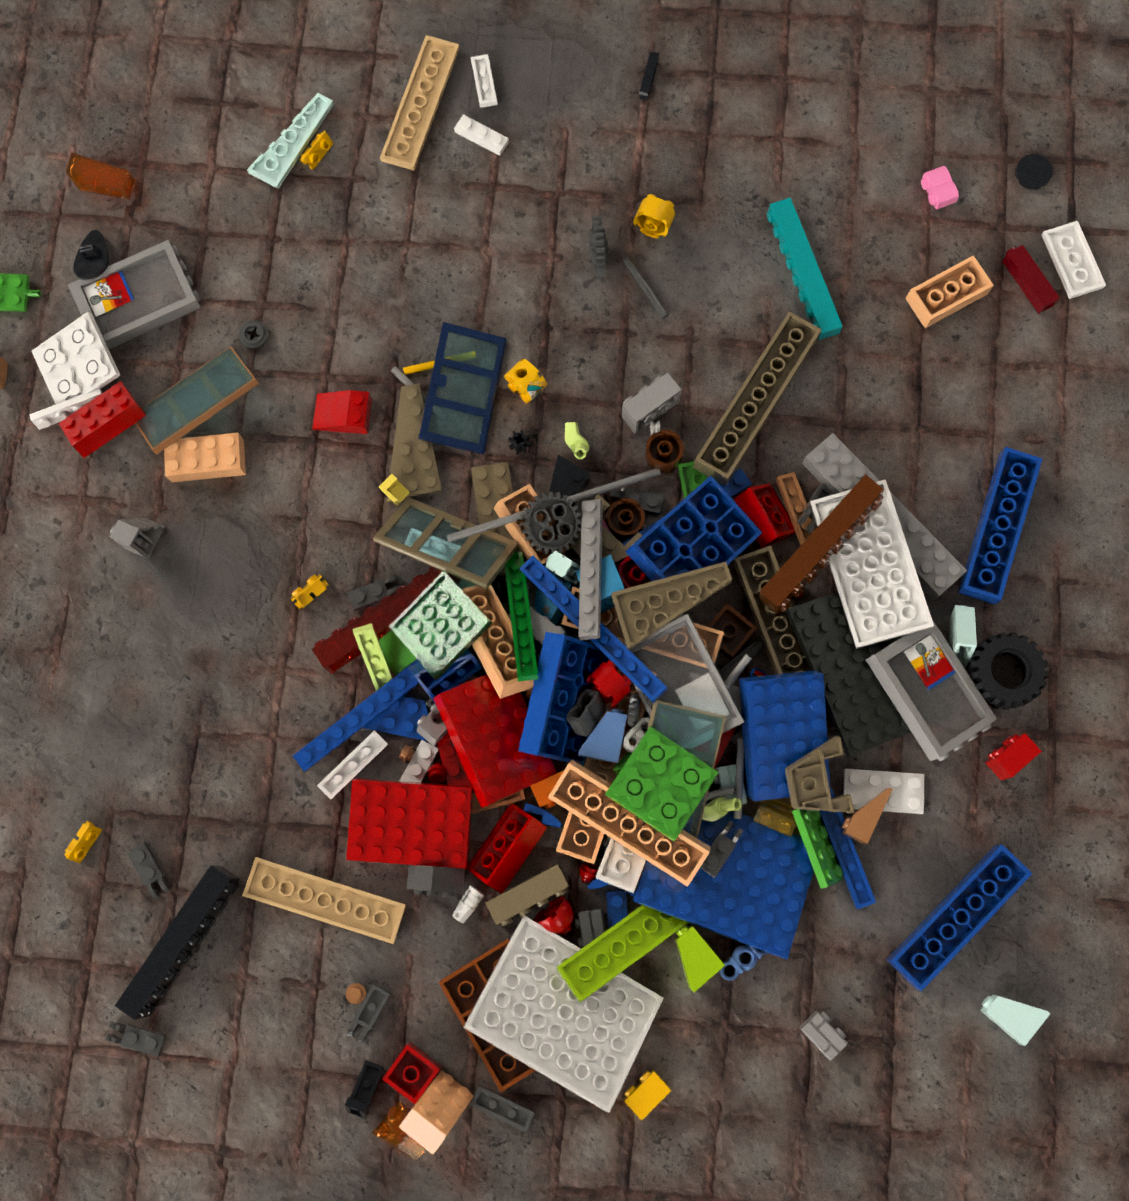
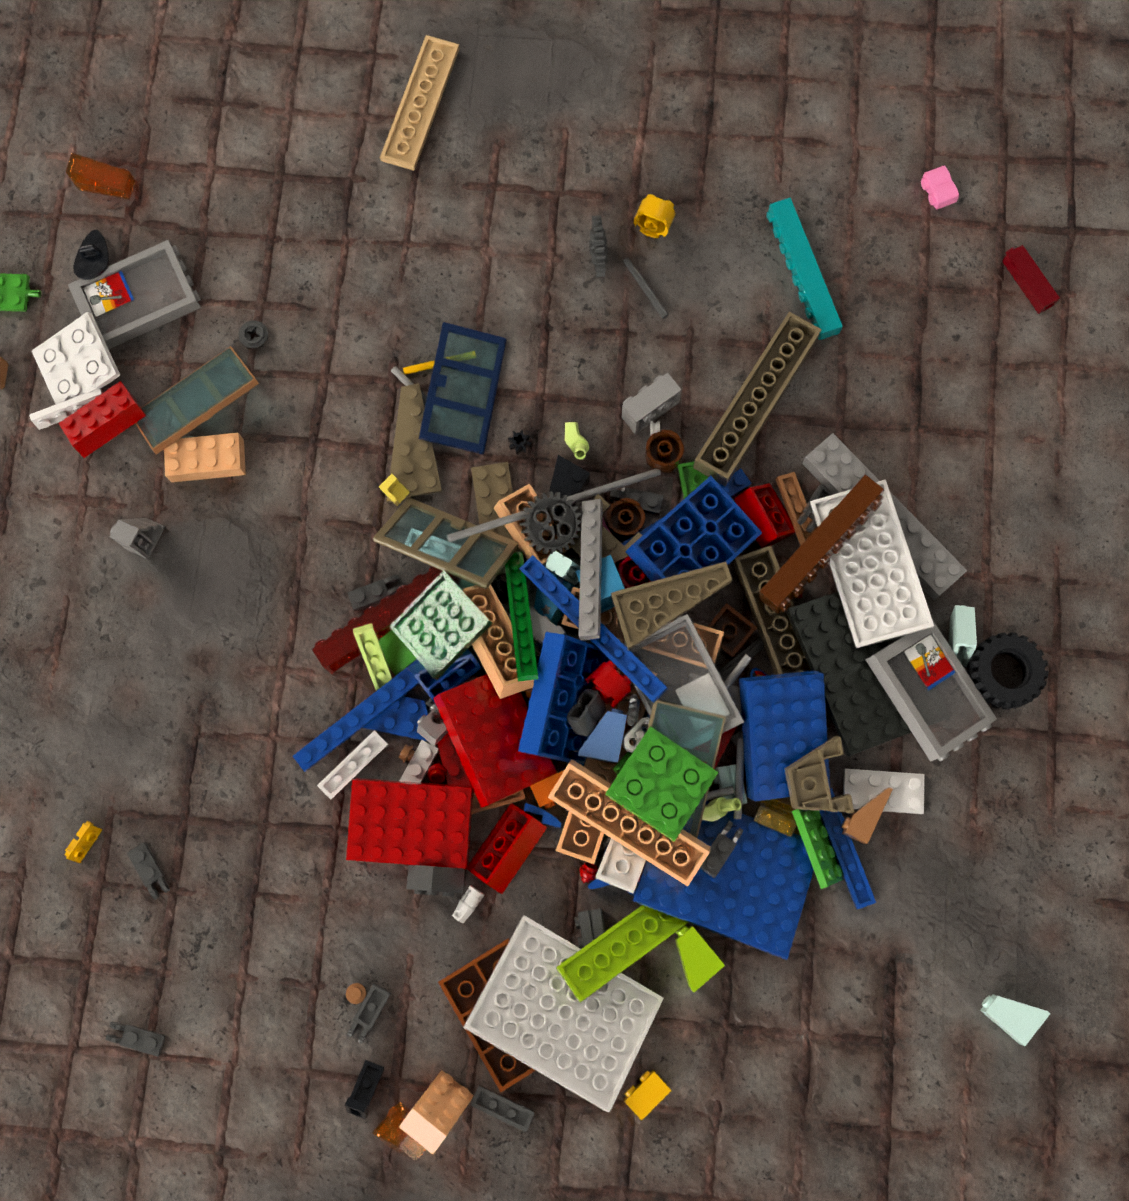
(178, 942): black brick -> none
(285, 151): light aqua wing -> none
(303, 596): yellow hinge -> none
(319, 148): yellow hinge -> none
(324, 900): tan plate -> none
(343, 411): red slope -> none
(412, 1072): red brick -> none
(481, 135): white plate -> none
(484, 81): white plate -> none
(525, 380): yellow brick -> none
(527, 894): dark tan brick -> none
(556, 917): red cylinder -> none
(616, 907): blue plate -> none
(649, 75): black beam -> none
(736, 963): medium blue piece -> none
(823, 1035): light grey brick -> none
(949, 291): light nougat brick -> none
(959, 917): blue brick -> none
(1000, 526): blue brick -> none
(1013, 756): red brick -> none
(1033, 171): black tile -> none
(1073, 259): white plate -> none

